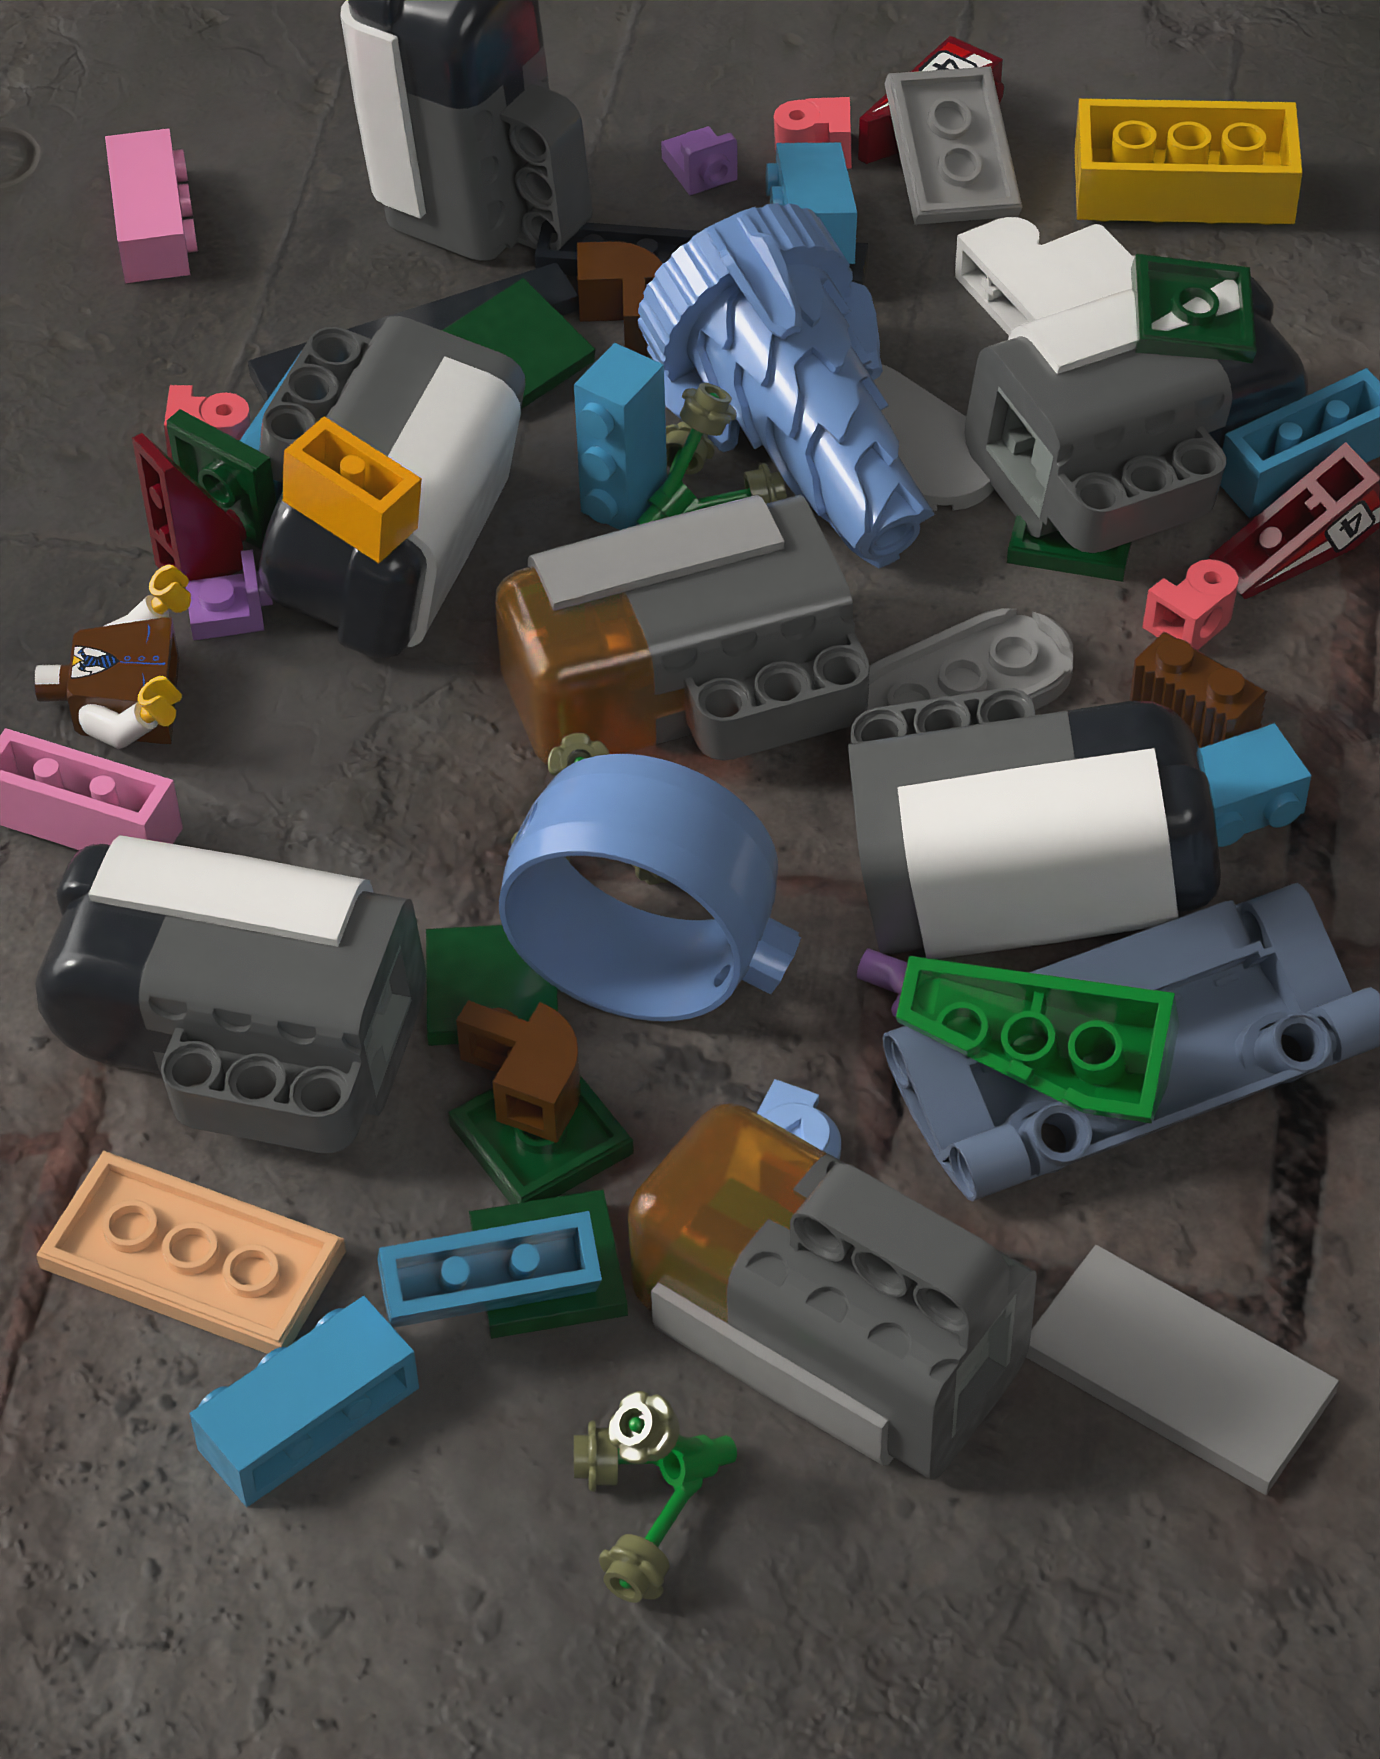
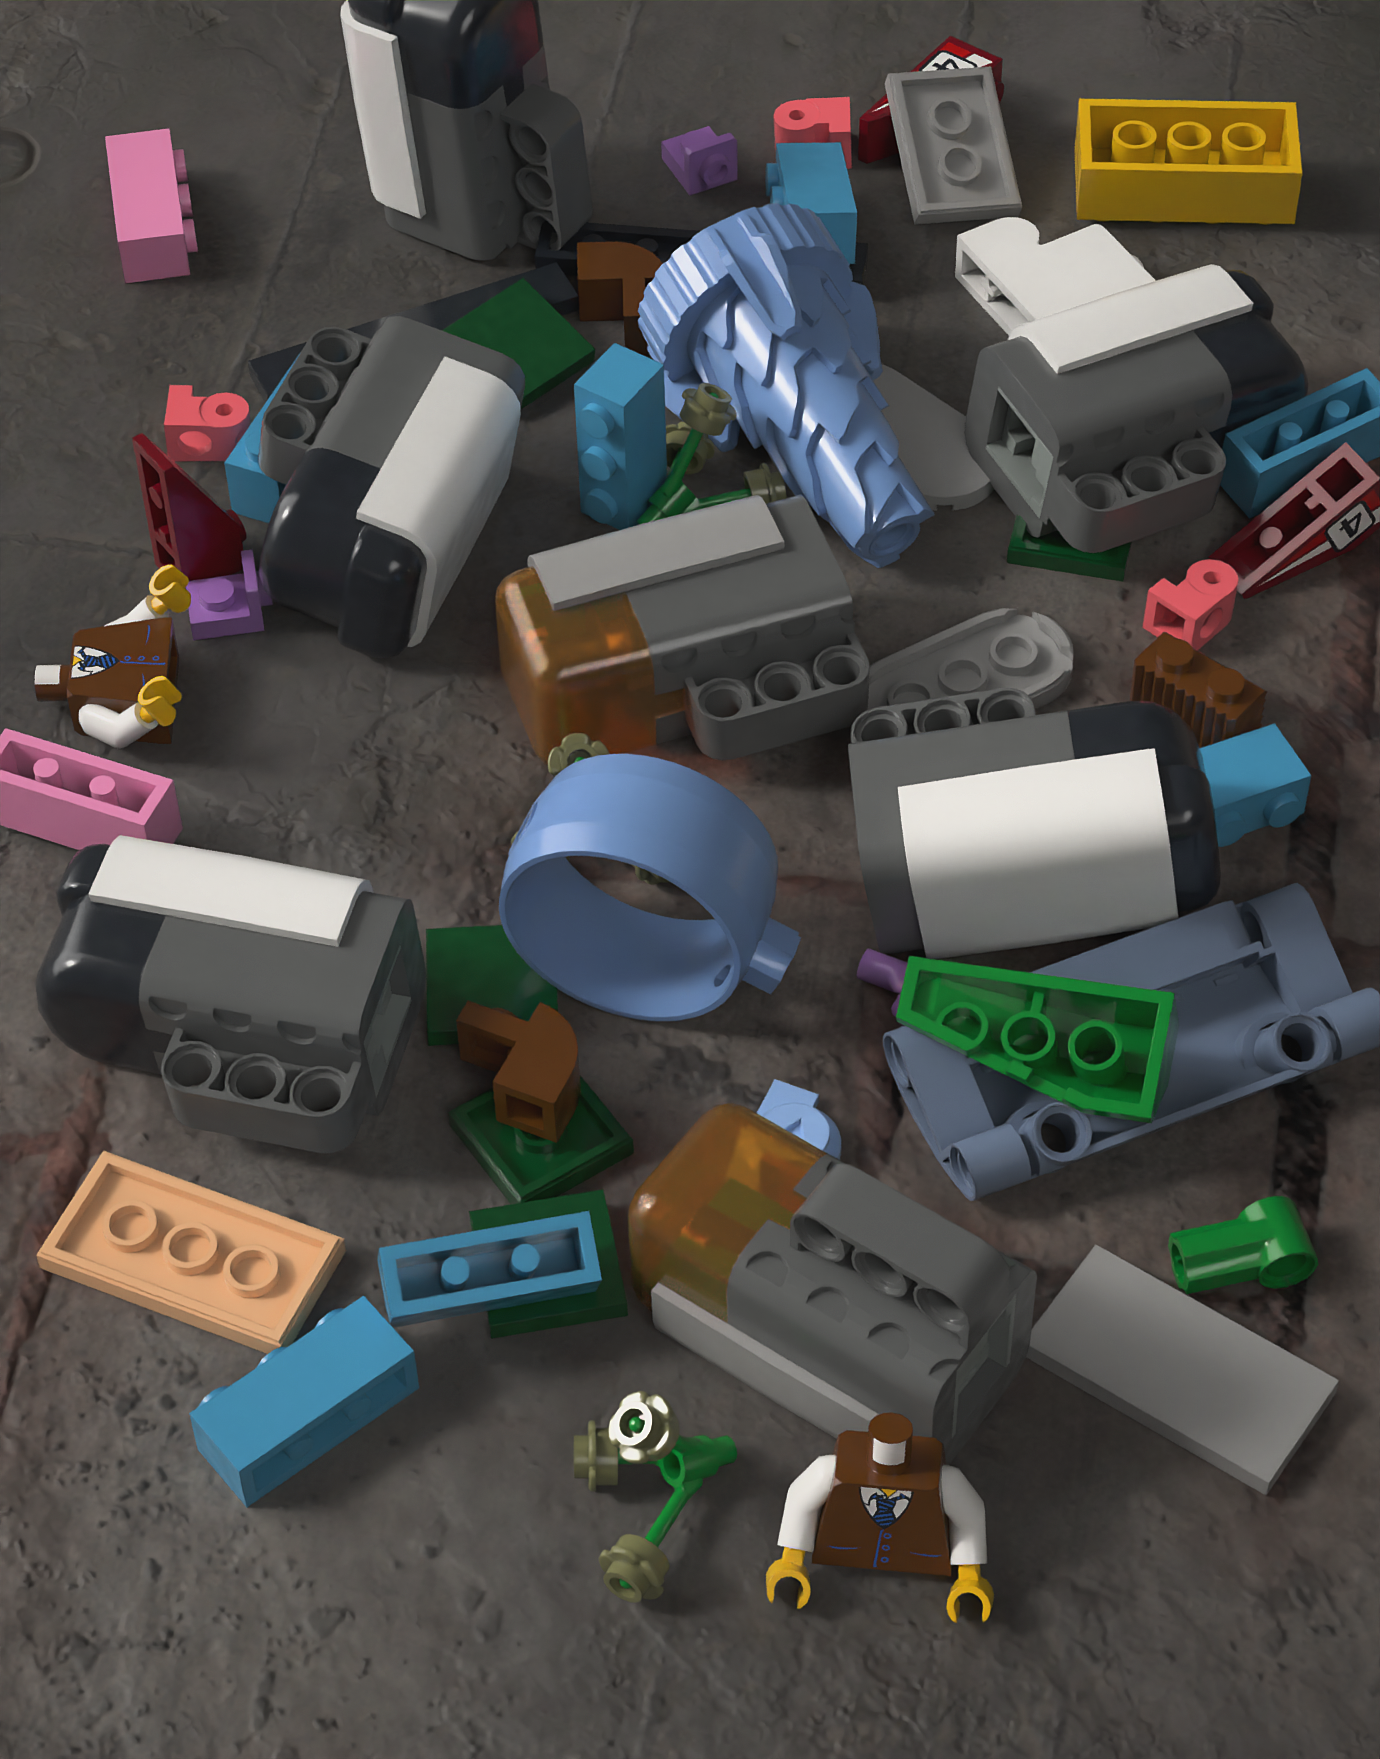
(227, 469): dark green tile -> none
(351, 489): light orange brick -> none
(885, 1507): none -> torso
(1168, 283): dark green tile -> none
(1260, 1244): none -> green piece

